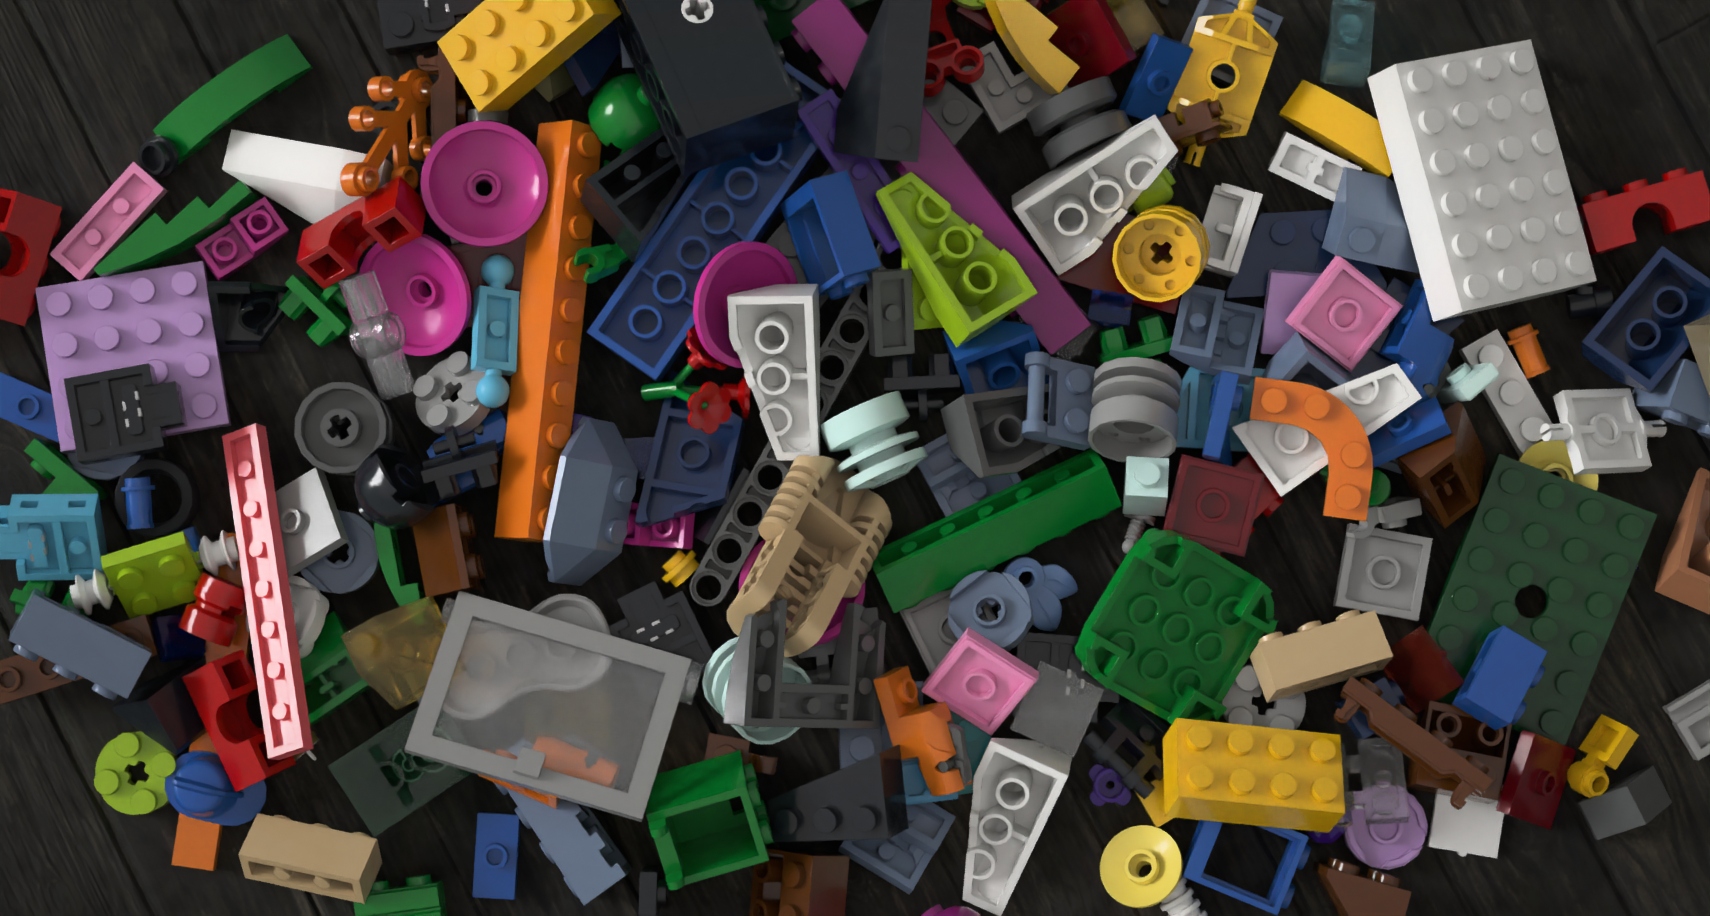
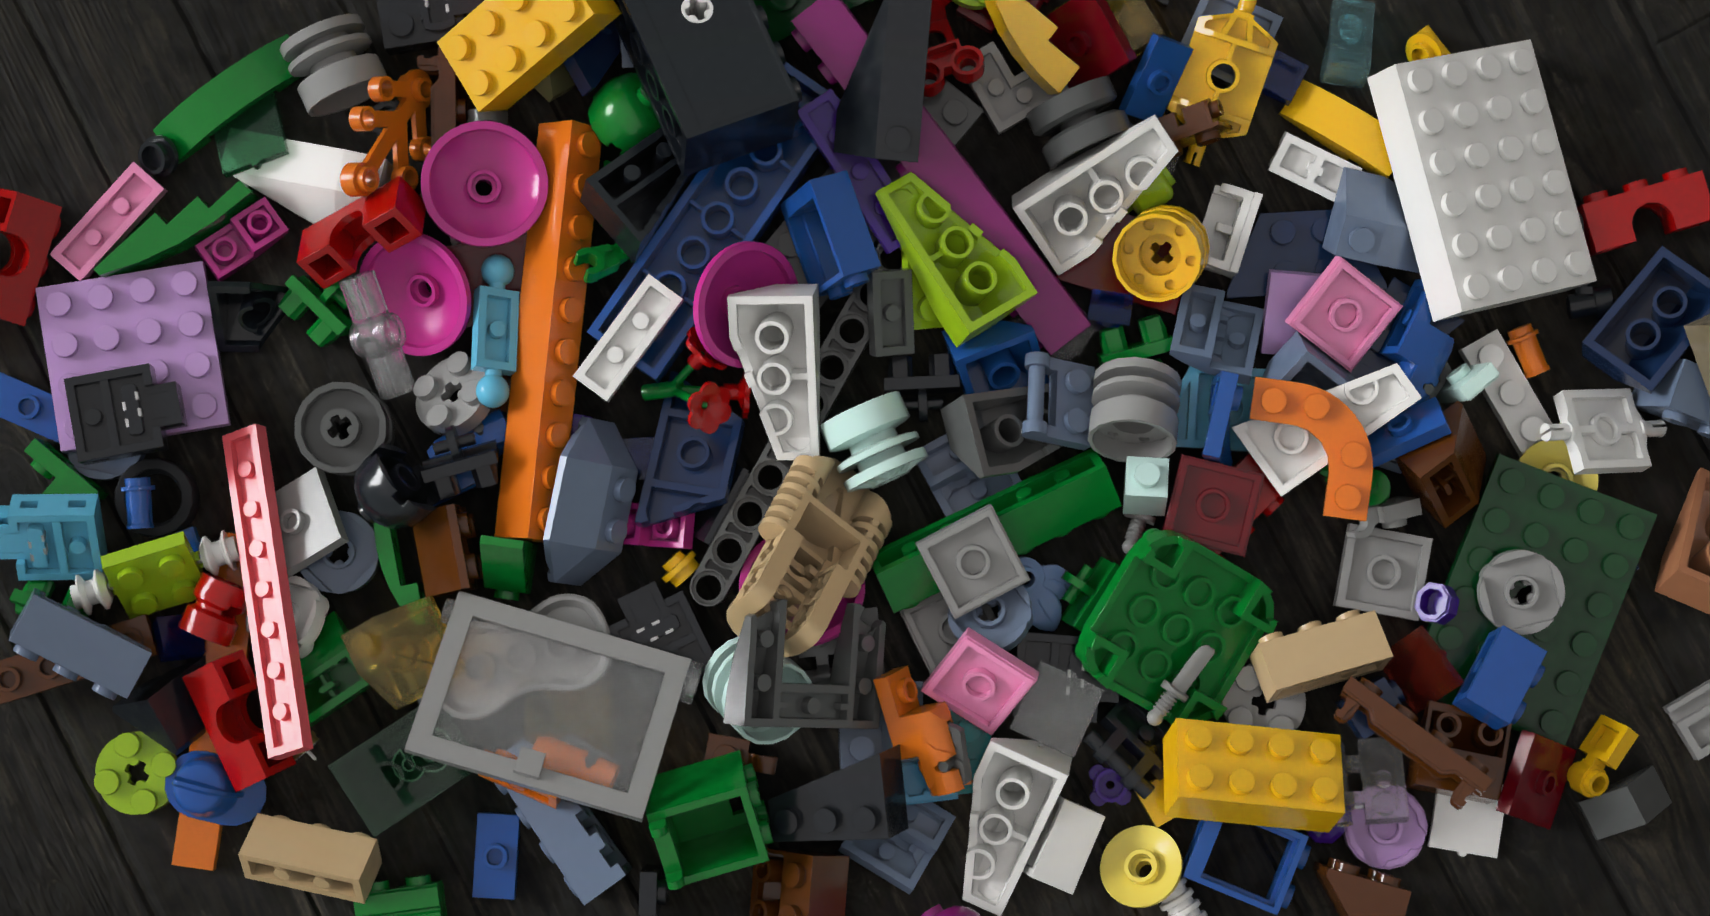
(252, 138): none -> clear green piece
(333, 63): none -> light grey wheel
(507, 566): none -> green slope
(628, 338): none -> white plate
(972, 561): none -> light grey plate
(1064, 845): none -> white hinge
(1086, 591): none -> green hips
(1180, 684): none -> light grey piece
(1284, 77): none -> clear blue plate
(1424, 45): none -> yellow plate
(1436, 603): none -> dark purple tile
(1541, 604): none -> light grey plate

